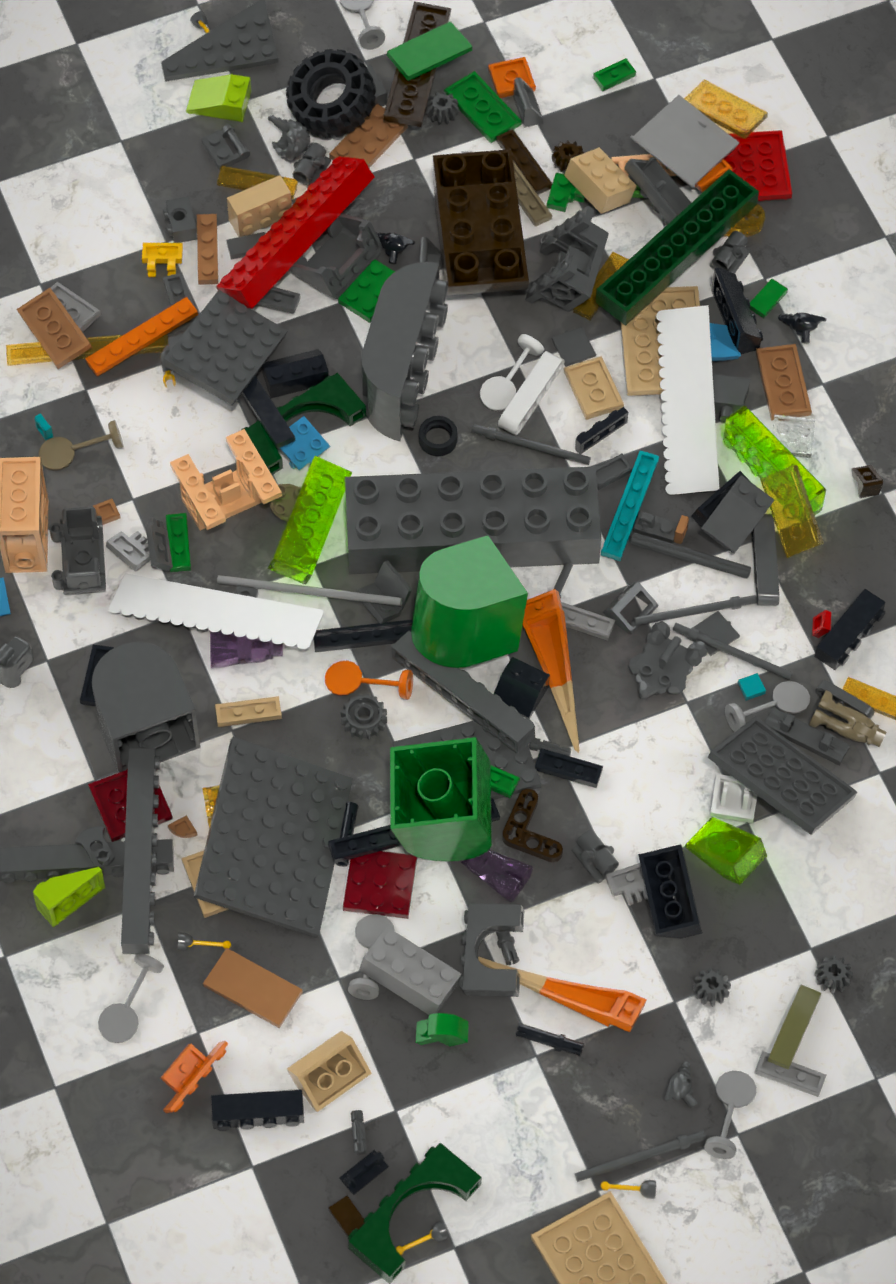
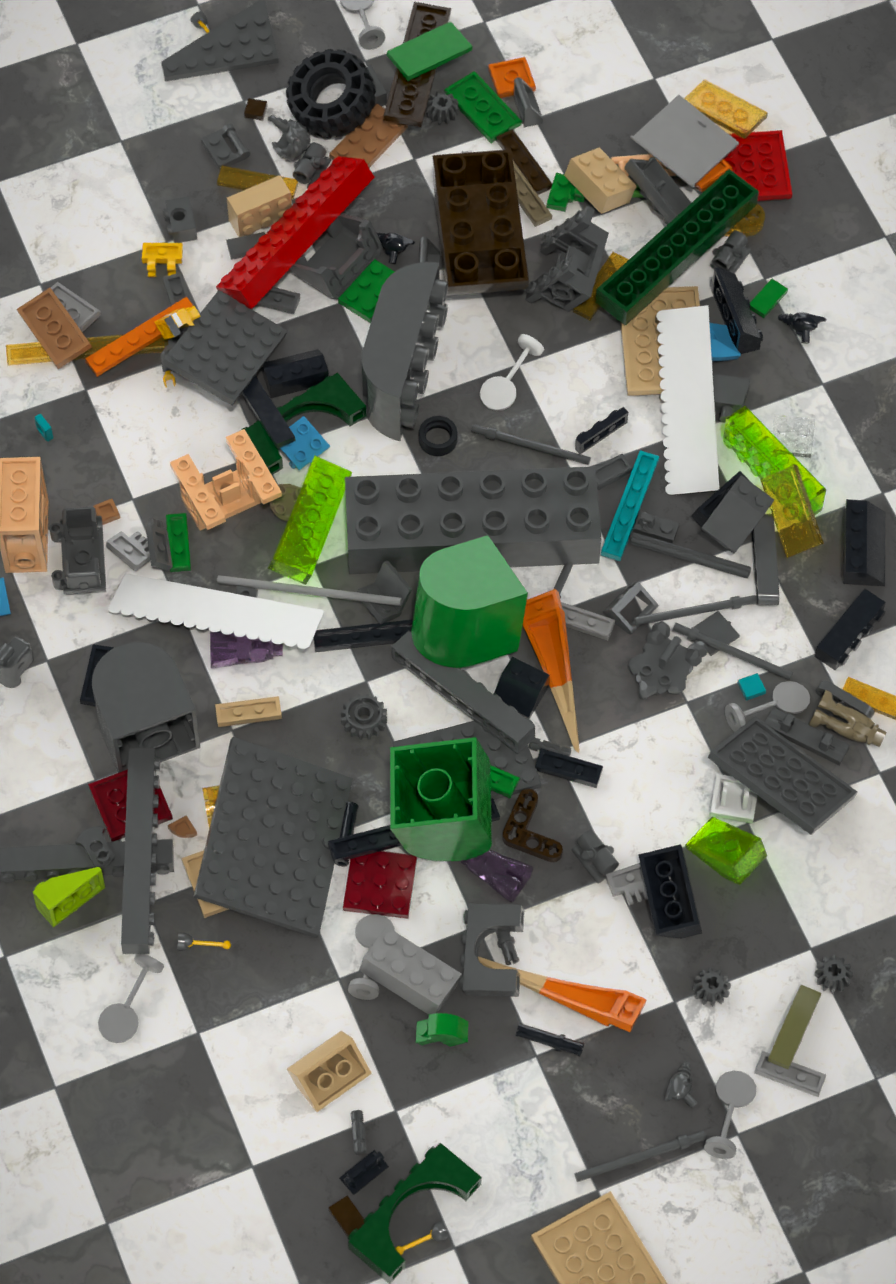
(59, 452): dark tan piece -> none
(176, 319): none -> yellow hips
(187, 1070): orange bracket -> none
(207, 249): medium nougat plate -> none
(220, 97): lime slope -> none
(253, 987): medium nougat tile -> none
(255, 109): none -> dark brown tile
(257, 1109): black brick -> none
(346, 678): orange piece -> none
(531, 393): white beam -> none
(563, 153): dark brown gear -> none
(573, 346): dark grey piece -> none
(593, 387): tan tile -> none
(614, 74): green plate -> none
(647, 1188): hinge -> none
(681, 529): medium nougat tile -> none
(783, 381): medium nougat tile -> none
(821, 623): red tile -> none
(863, 544): none -> black slope
(868, 481): dark brown slope -> none

